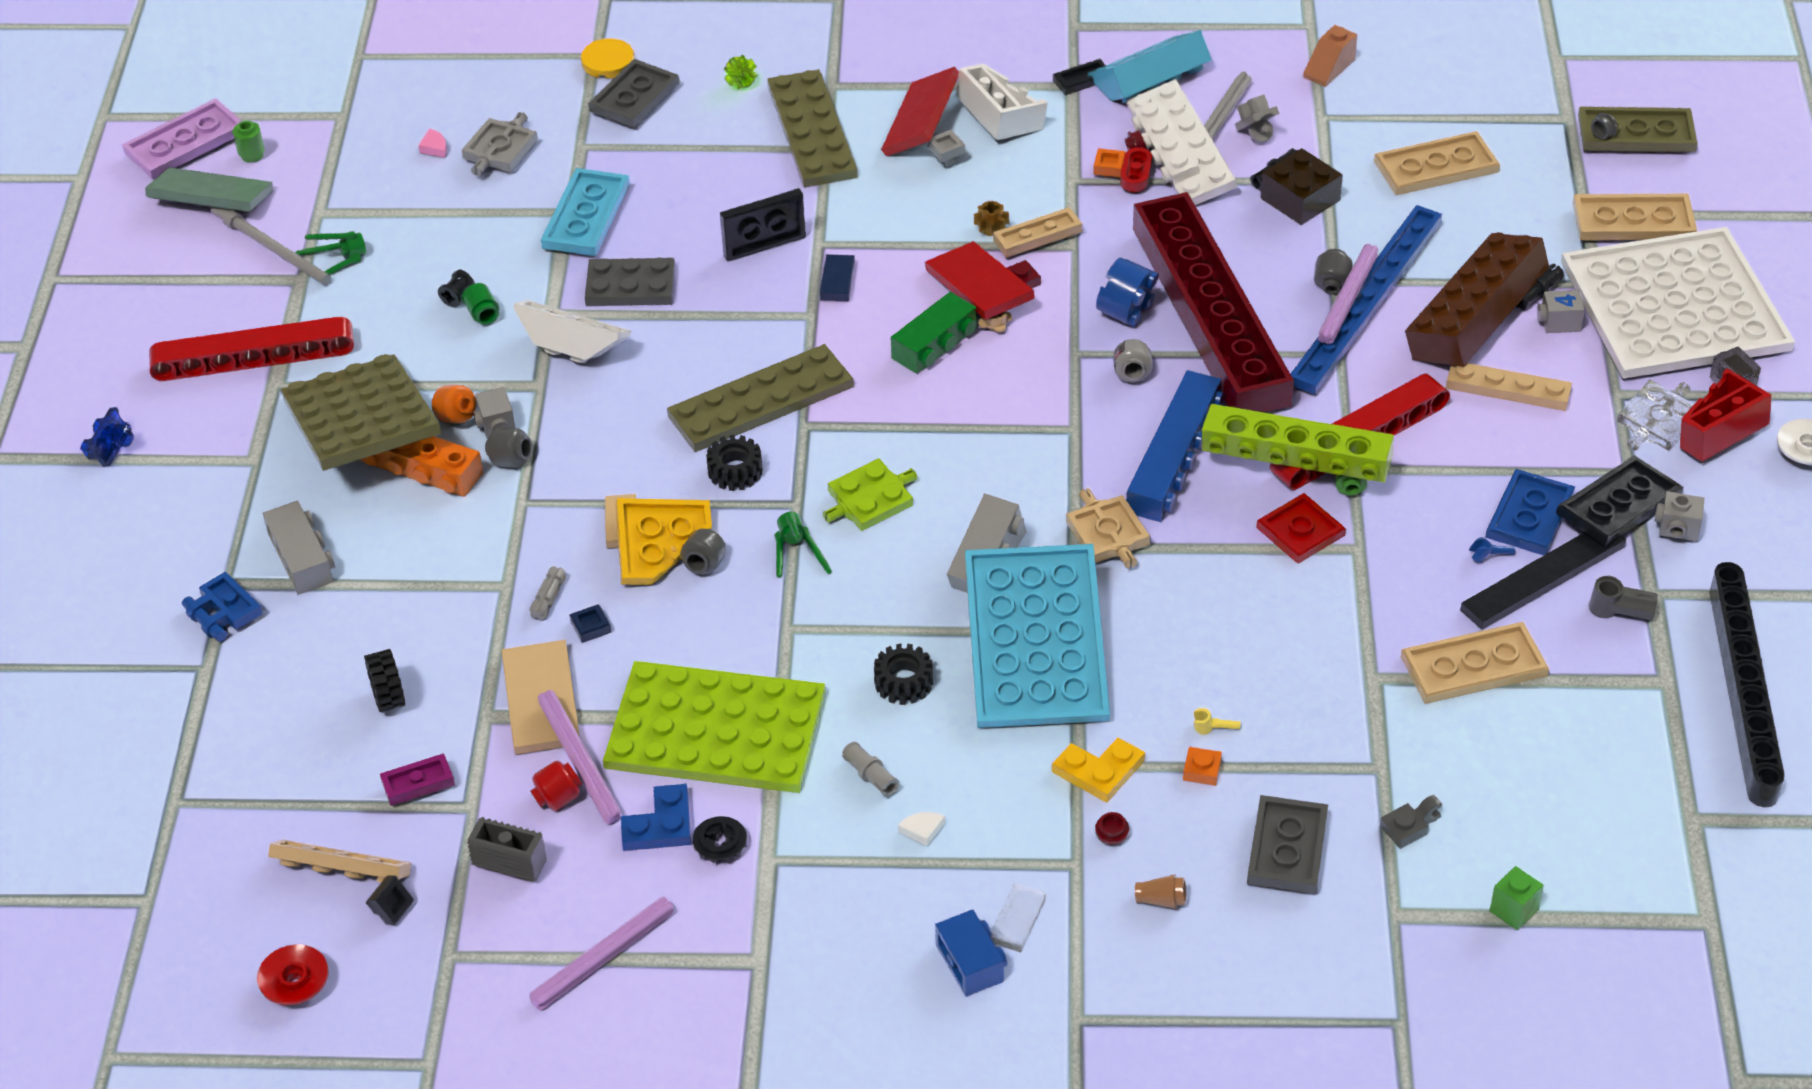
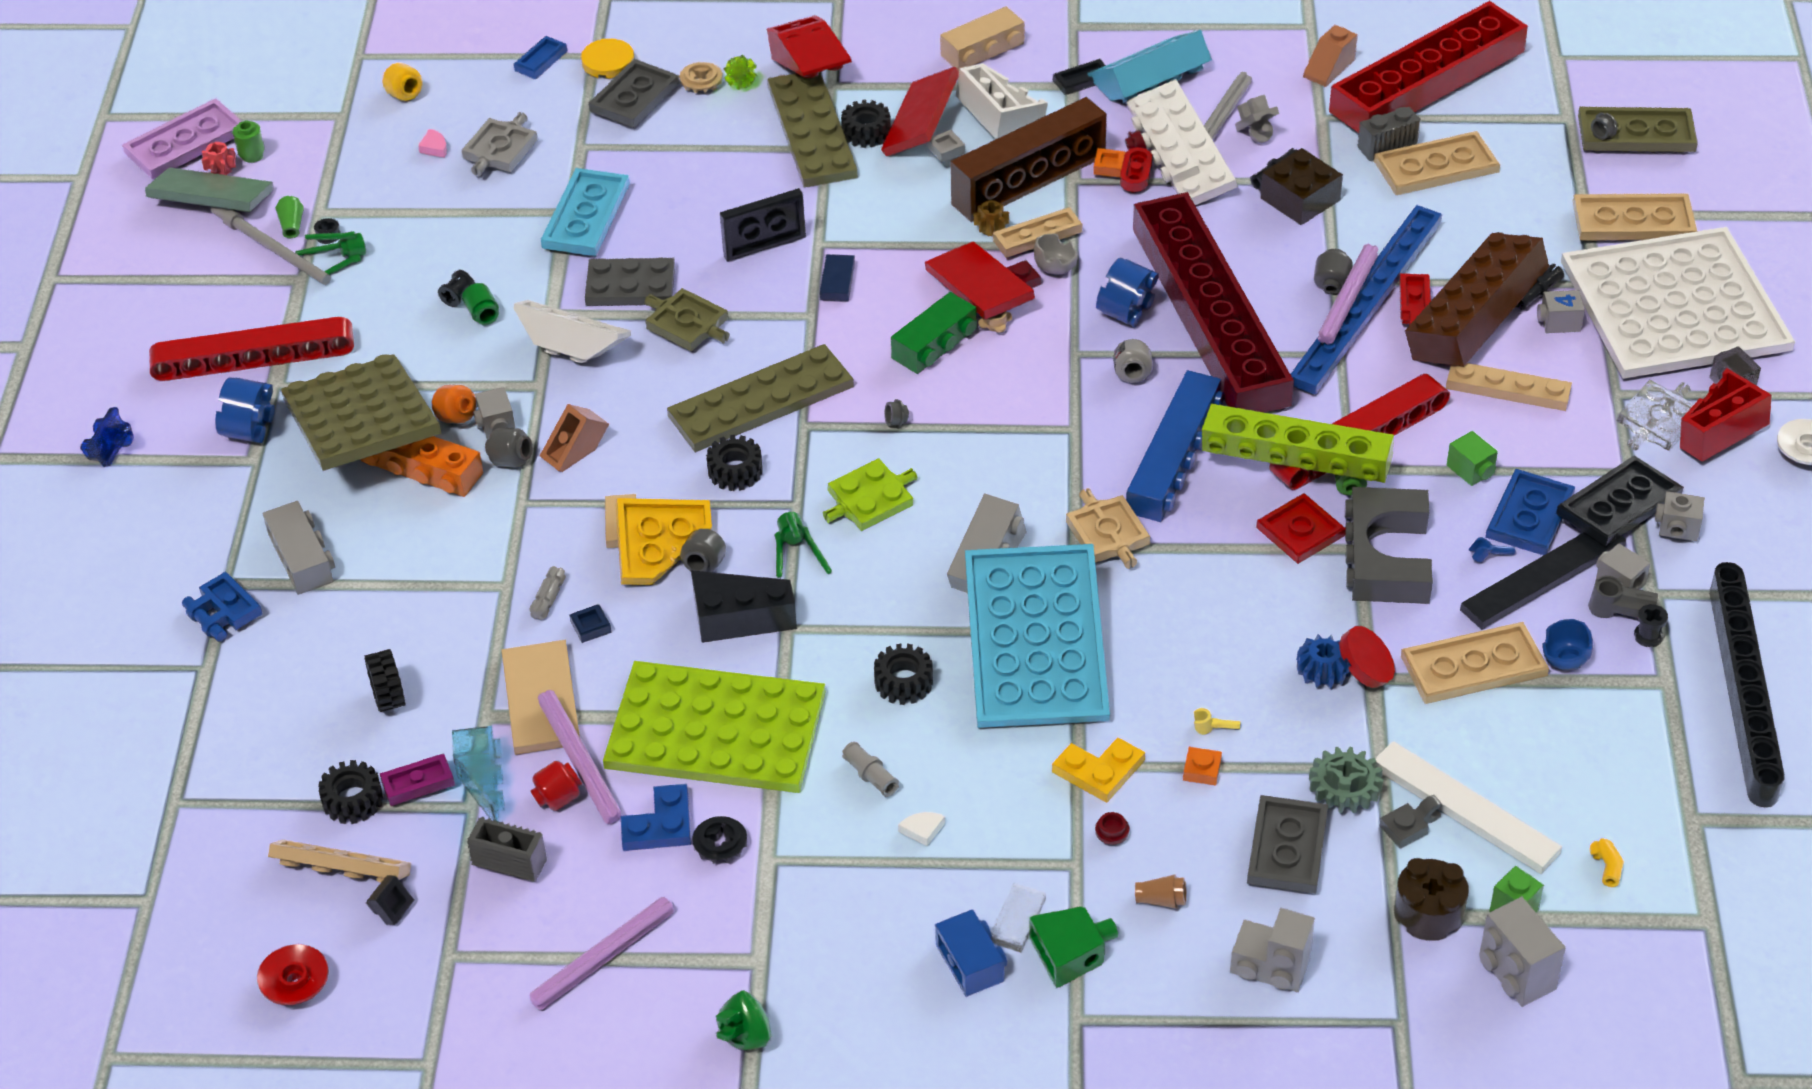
(218, 158): none -> coral gear
(244, 409): none -> blue brick
(290, 215): none -> bright green cone
(327, 225): none -> black bush
(345, 778): none -> black tyre
(402, 81): none -> yellow head
(477, 767): none -> clear light blue slope
(540, 57): none -> blue tile
(573, 437): none -> nougat slope
(686, 319): none -> olive plate
(700, 70): none -> tan gear
(741, 605): none -> black wedge
(743, 1022): none -> green piece
(807, 46): none -> red slope
(865, 123): none -> black tyre
(896, 413): none -> dark grey plate
(982, 38): none -> tan brick
(1028, 157): none -> reddish brown brick
(1053, 255): none -> light grey hair
(1070, 942): none -> green torso
(1274, 953): none -> light grey brick
(1322, 662): none -> blue gear
(1345, 779): none -> sand green gear
(1368, 656): none -> red tile
(1372, 573): none -> dark grey arch
(1388, 132): none -> dark grey brick
(1413, 295): none -> red hinge
(1430, 65): none -> red brick
(1431, 898): none -> dark brown brick
(1469, 807): none -> white tile
(1472, 458): none -> bright green brick
(1521, 952): none -> light grey brick
(1568, 644): none -> blue hair
(1613, 861): none -> yellow arm
(1623, 565): none -> light grey brick
(1651, 621): none -> black bush

